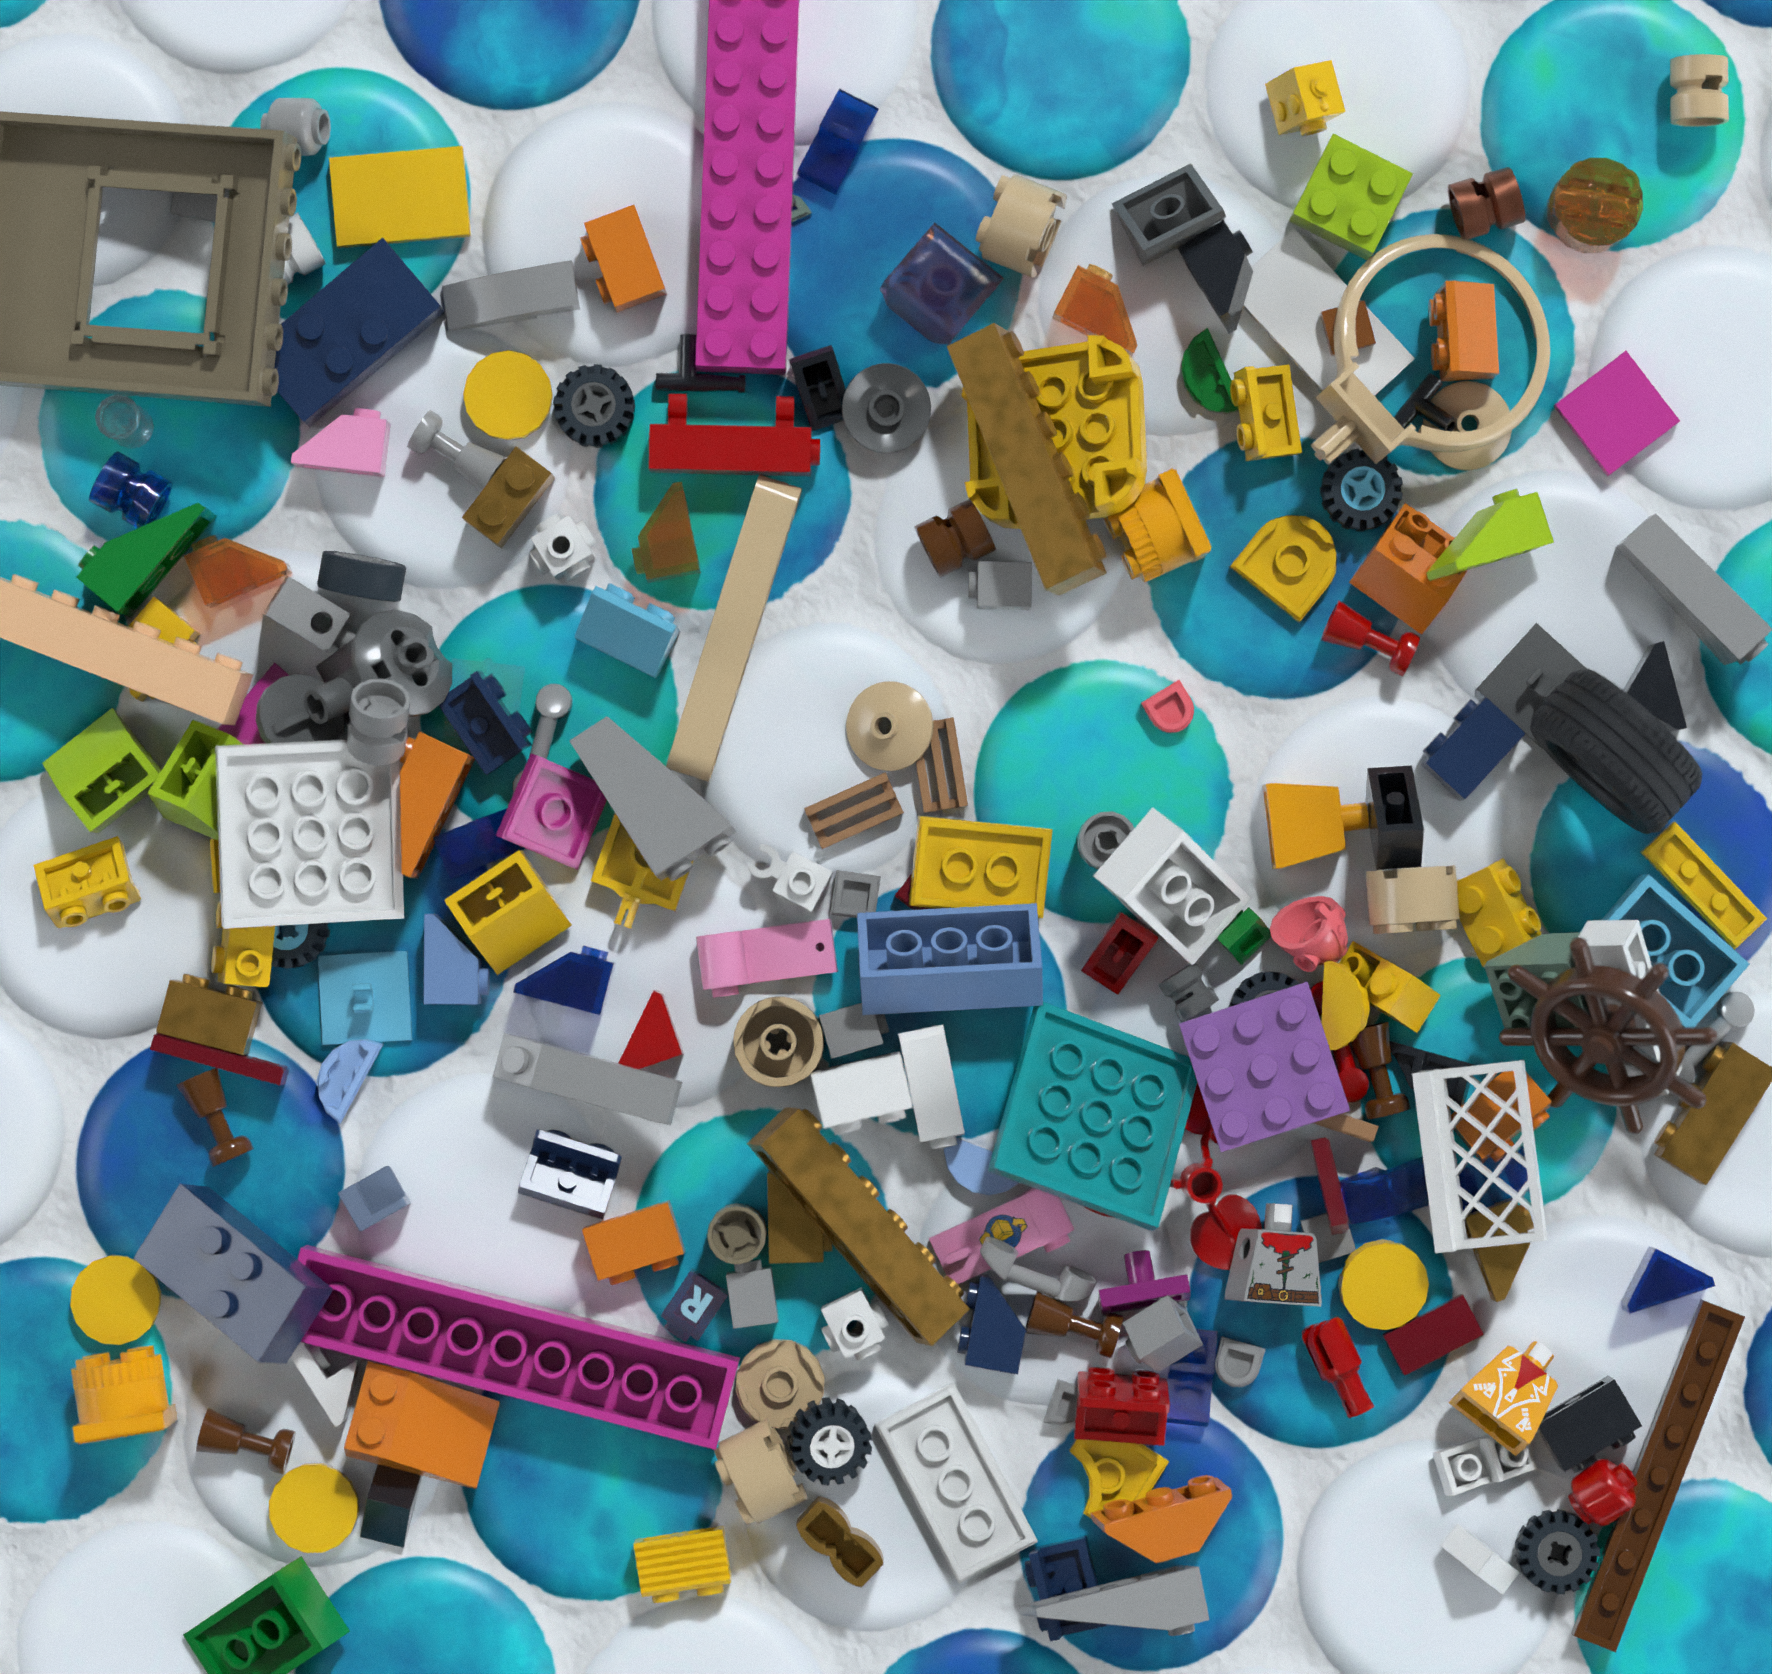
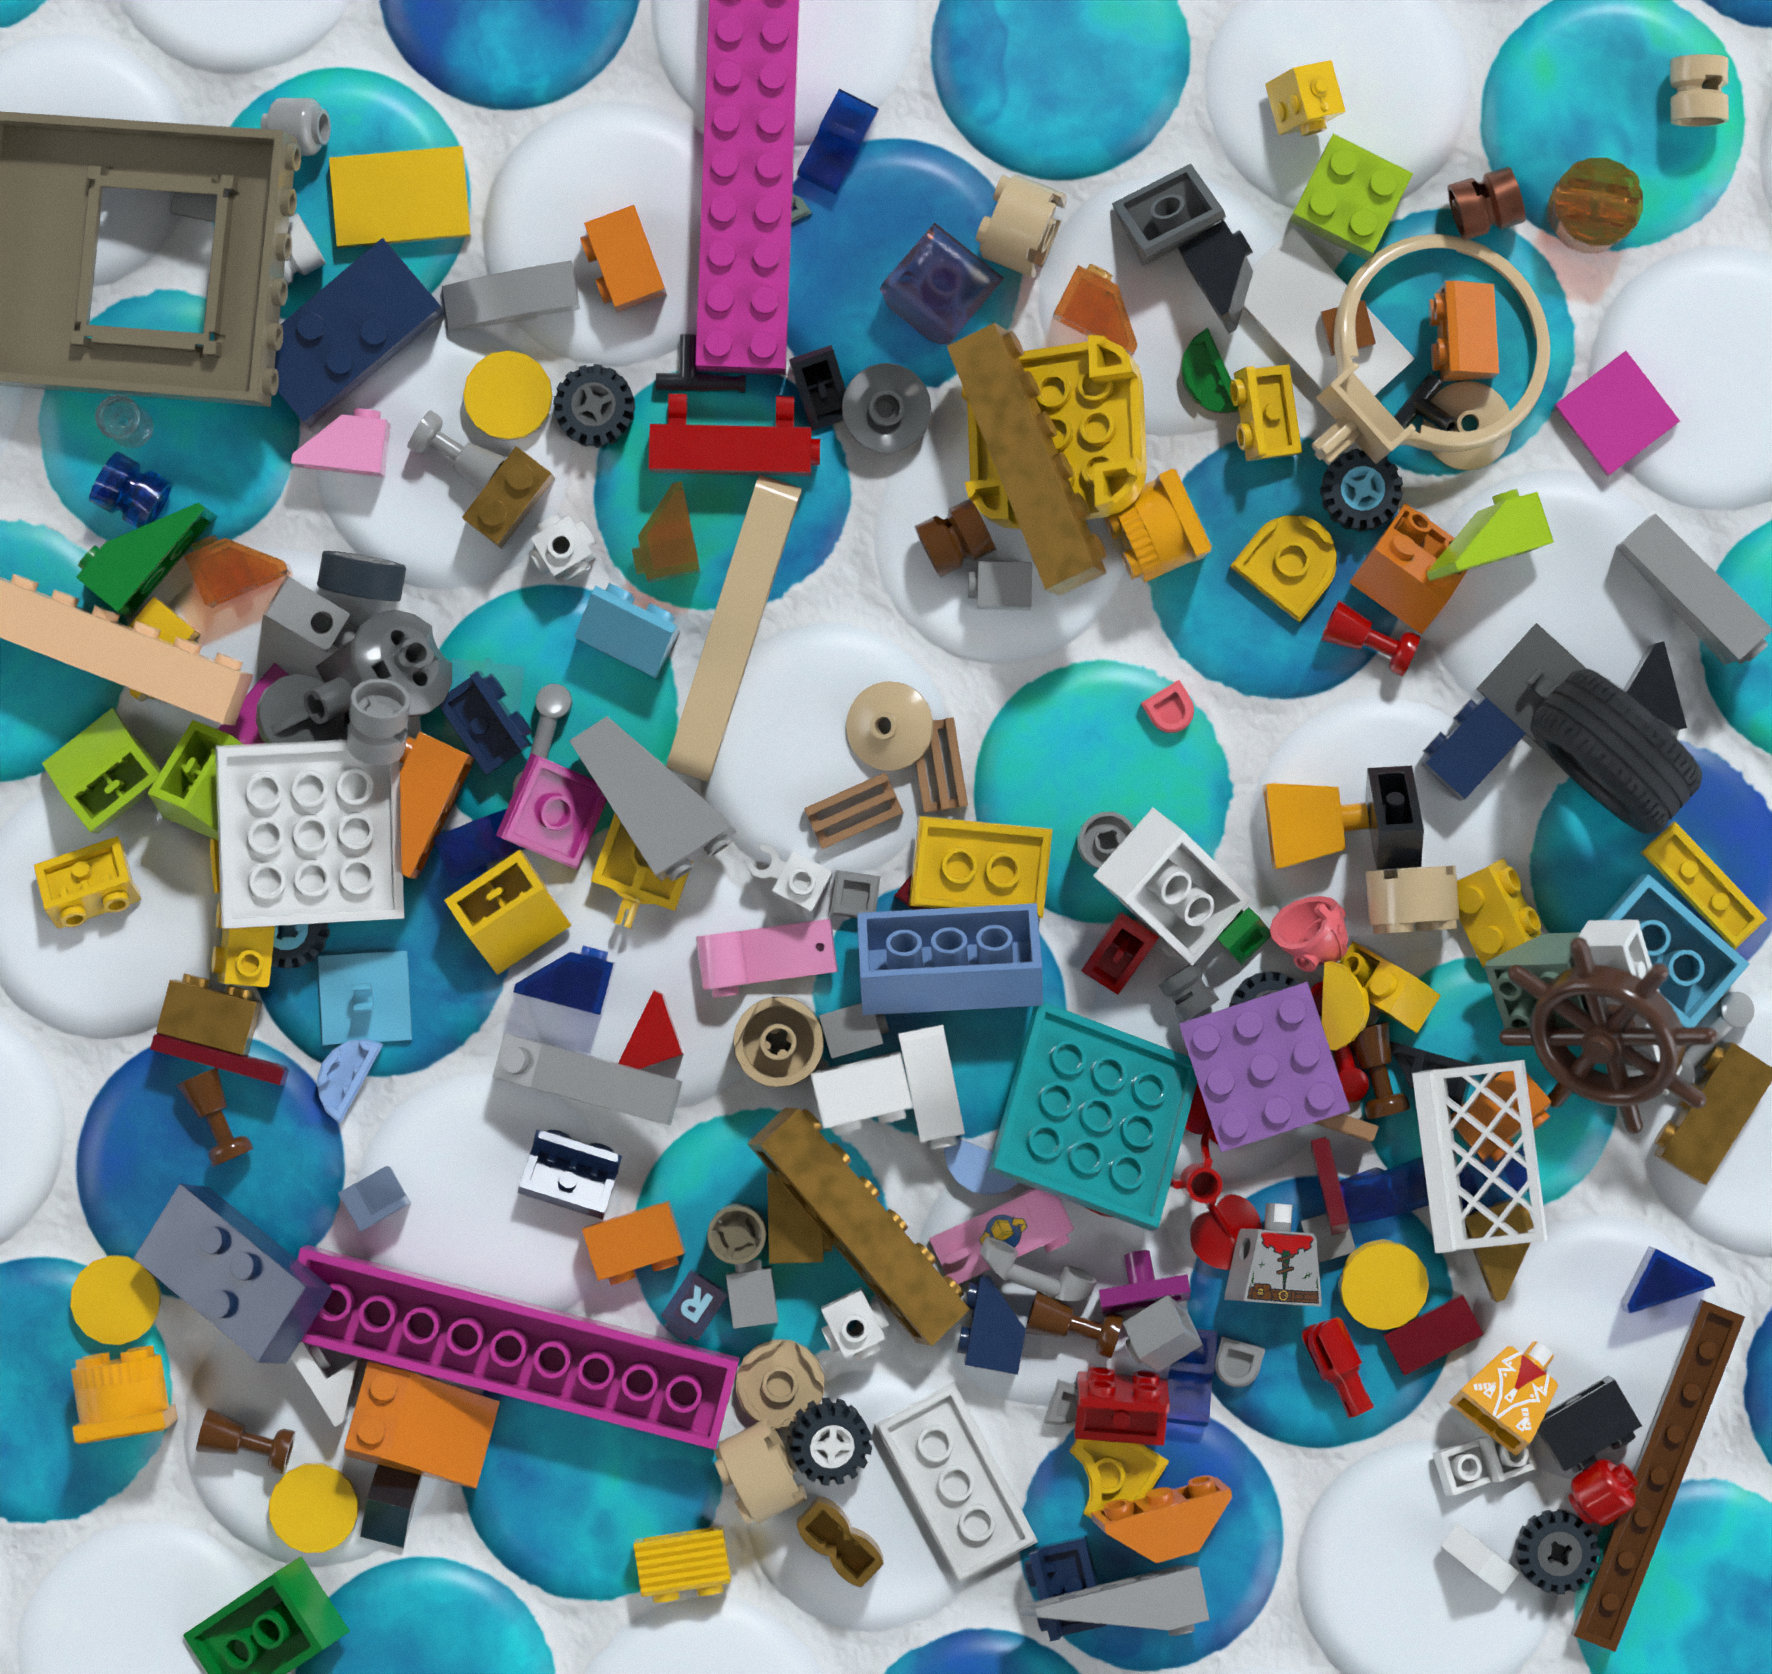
(451, 966): medium blue slope -> none

